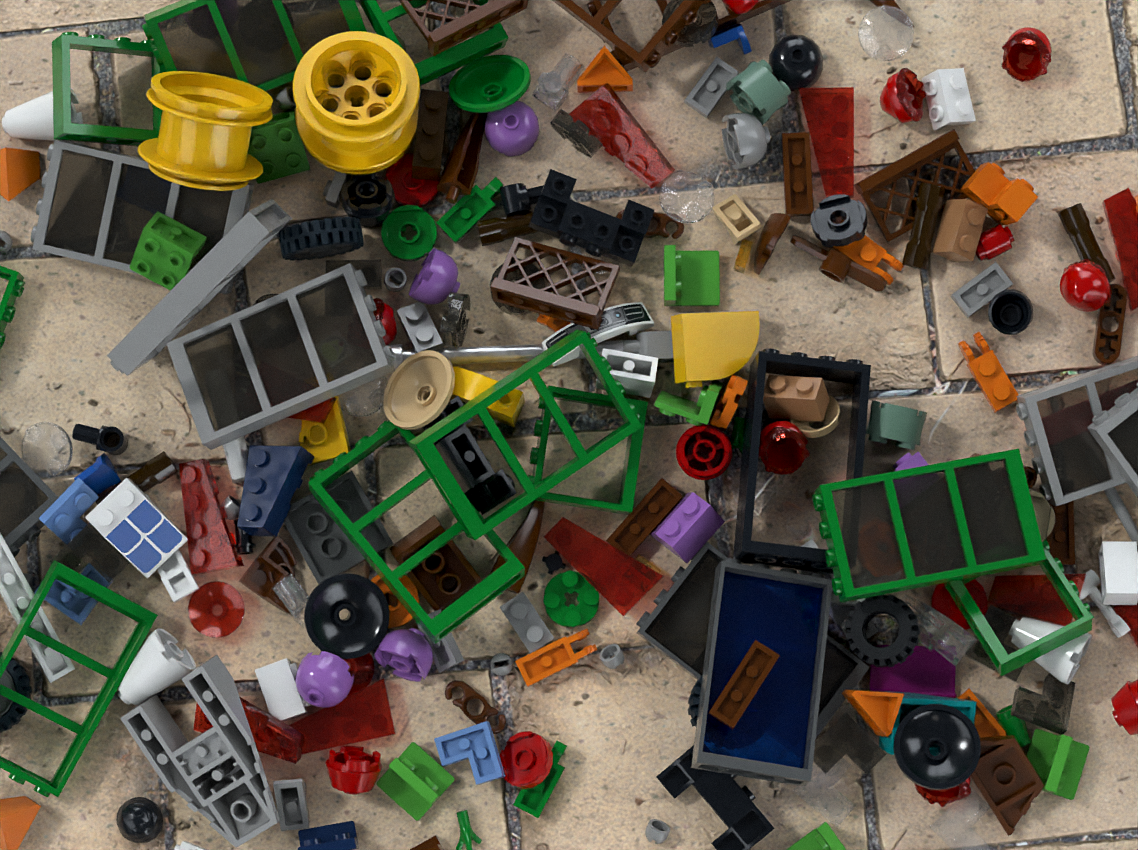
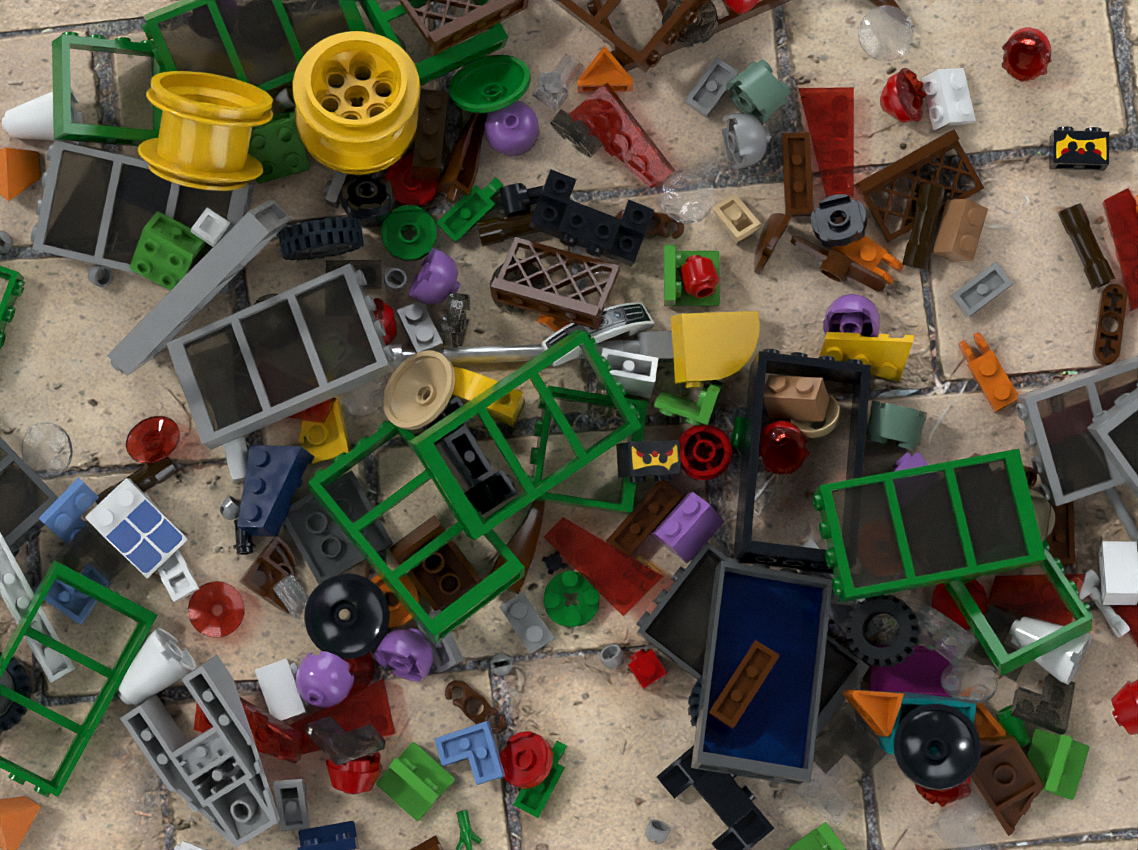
(99, 437): black axle -> none
(100, 475): blue tile -> none
(101, 272): none -> light grey hinge
(139, 820): black piece -> none
(152, 439): none -> clear red dish
(208, 535): clear red wing -> none
(210, 227): none -> white tile
(343, 745): none -> clear smoke plate
(553, 658): orange hinge -> none
(646, 668): none -> red brick
(648, 459): none -> black brick
(699, 276): none -> red head
(728, 402): orange plate -> none
(734, 32): blue tile -> none
(743, 255): clear yellow tile -> none
(796, 61): black cylinder -> none
(852, 315): none -> medium lavender cylinder
(883, 353): none -> yellow wing
(969, 681): none -> clear dish
(994, 242): red brick -> none
(1003, 198): orange brick -> none
(1010, 312): black piece -> none
(1079, 149): none -> black brick
(1085, 286): red hair -> none

